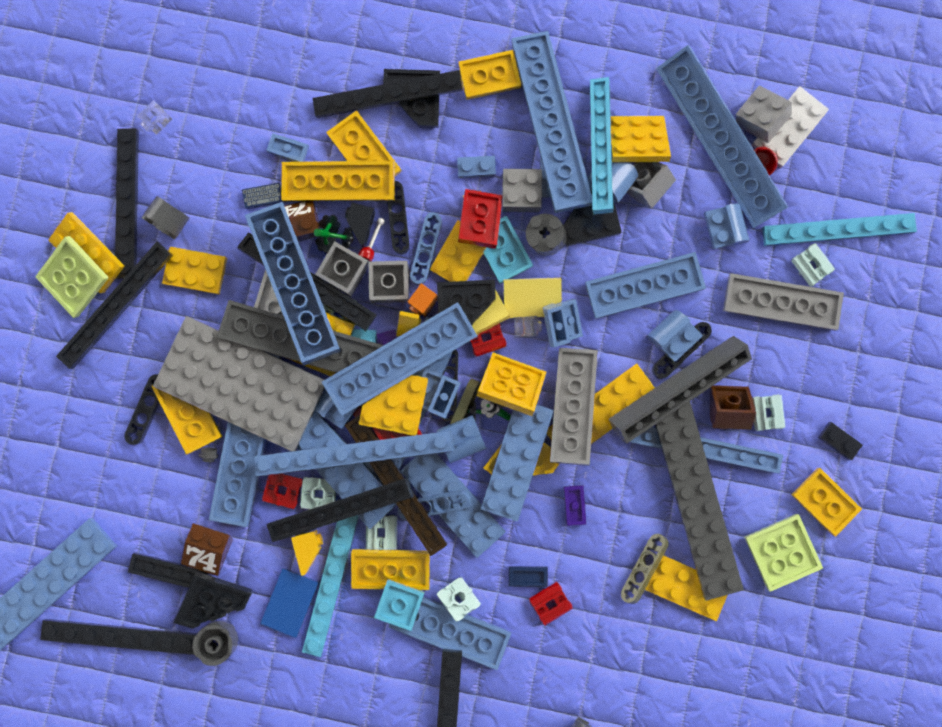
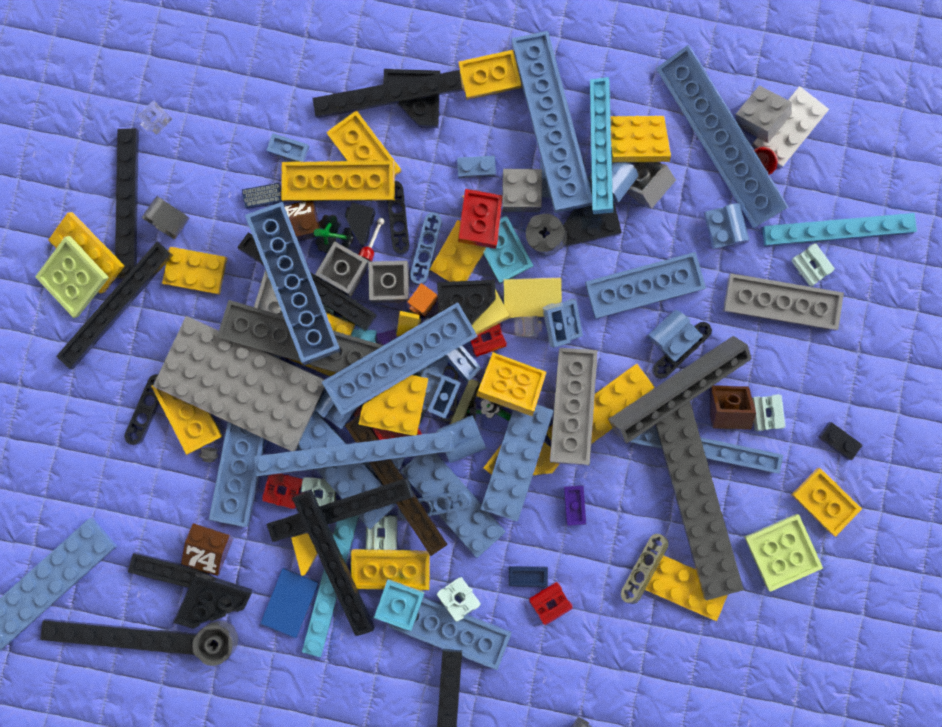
(333, 562): none -> black plate
(463, 363): none -> medium blue plate

